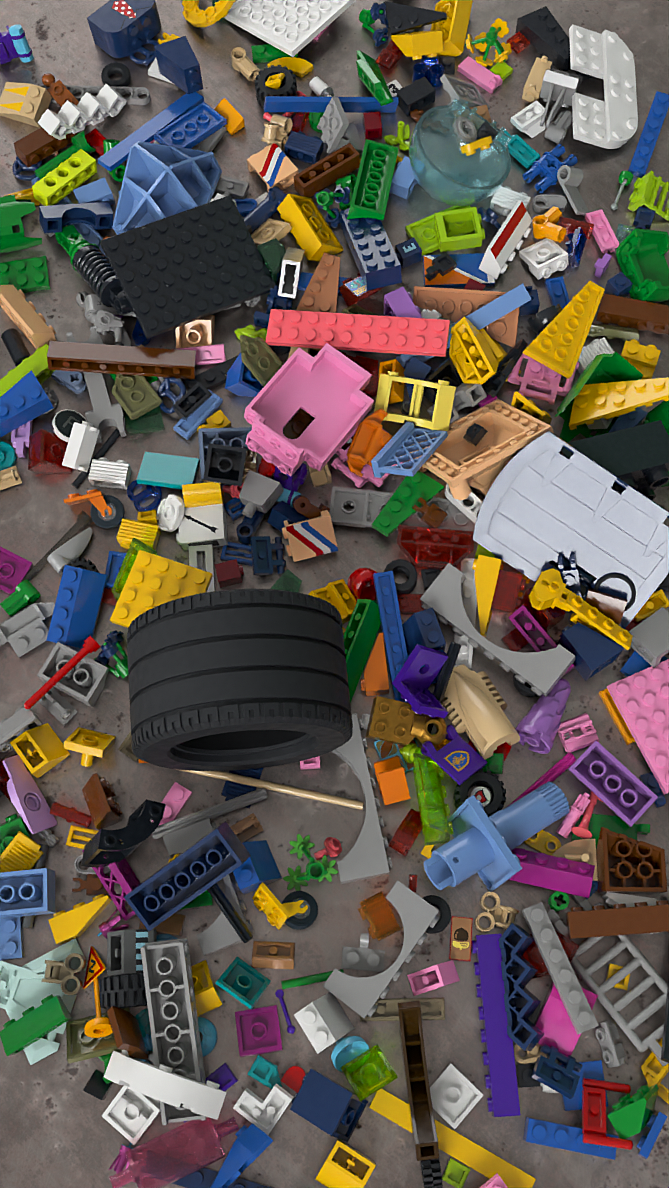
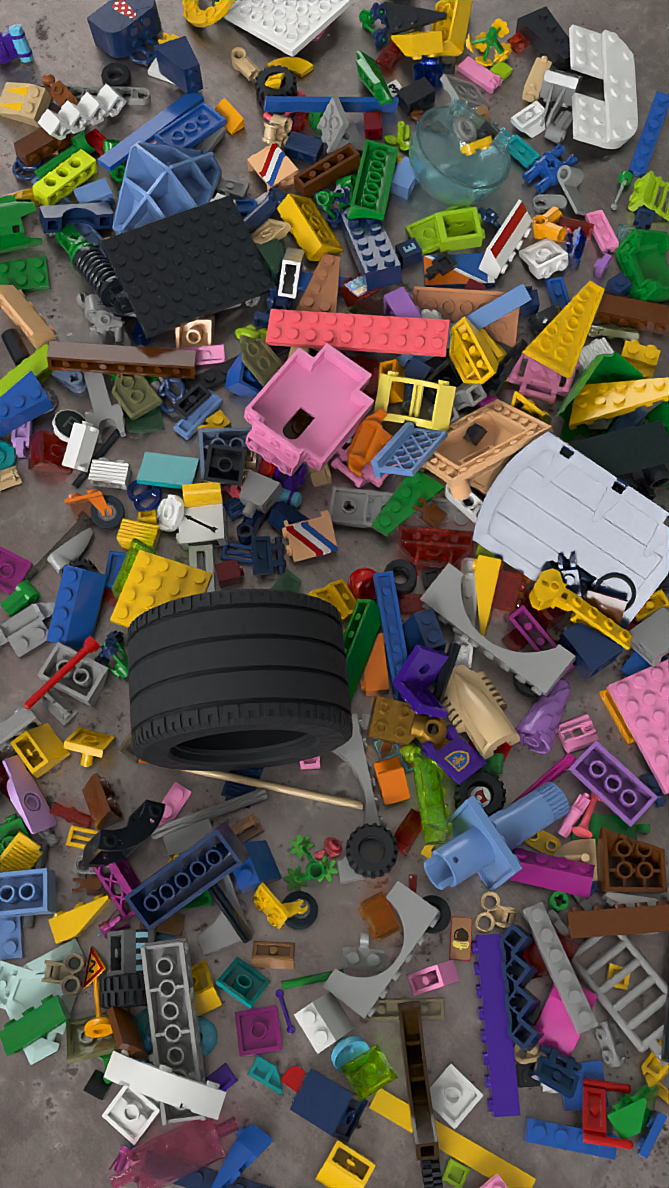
(263, 1113): white plate -> none
(267, 53): green plate -> none
(303, 506): reddish brown leg -> none
(320, 88): white piece -> none
(377, 833): none -> black tyre
(506, 199): white brick -> none

